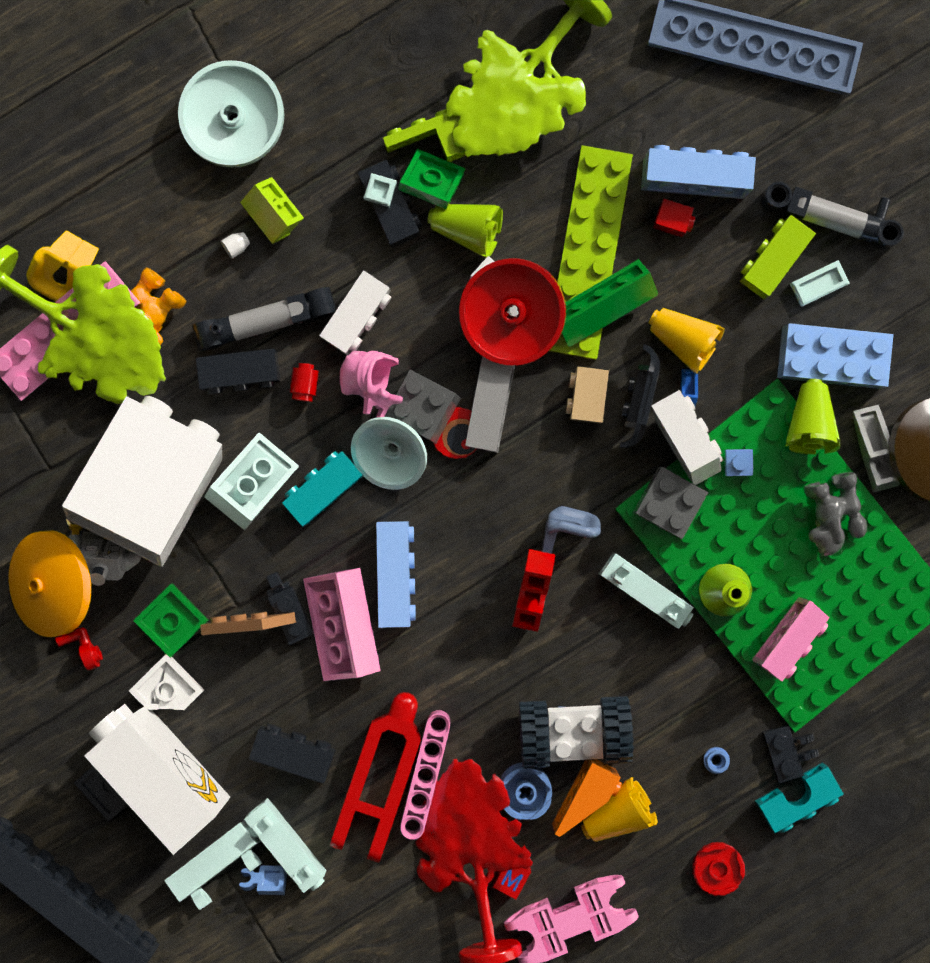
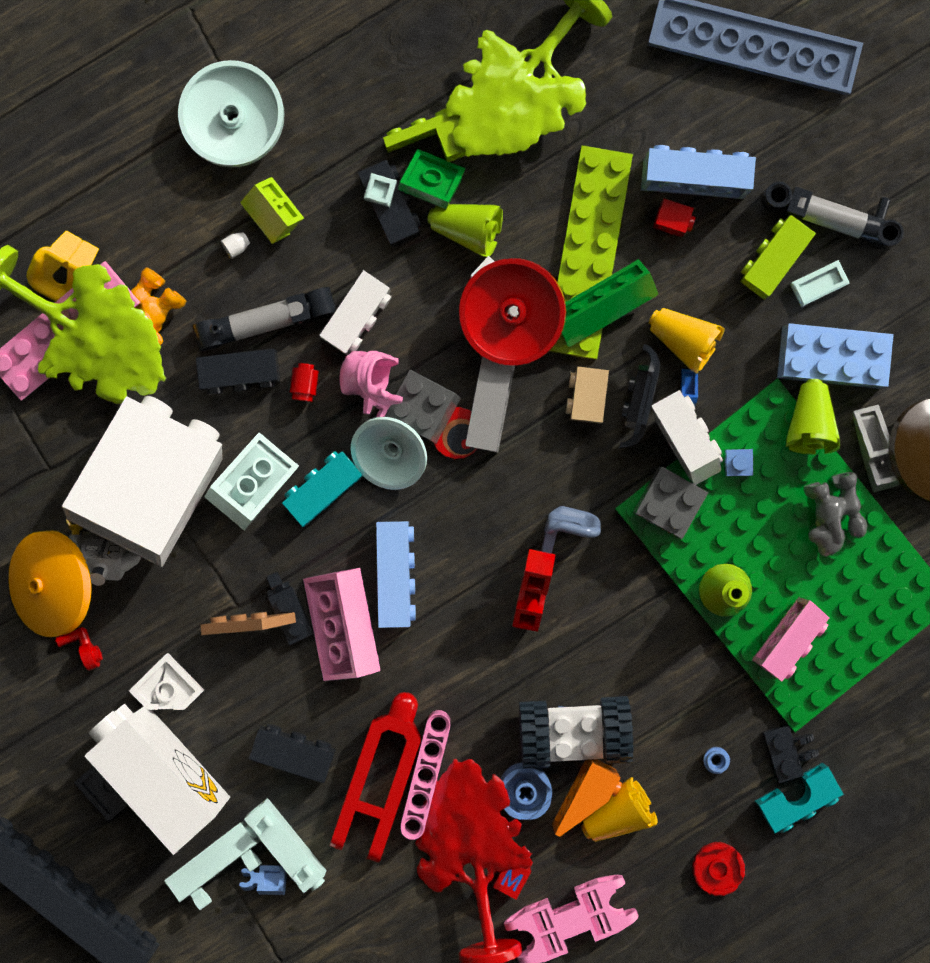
(171, 620): green plate -> none
(647, 591): light aqua brick -> none

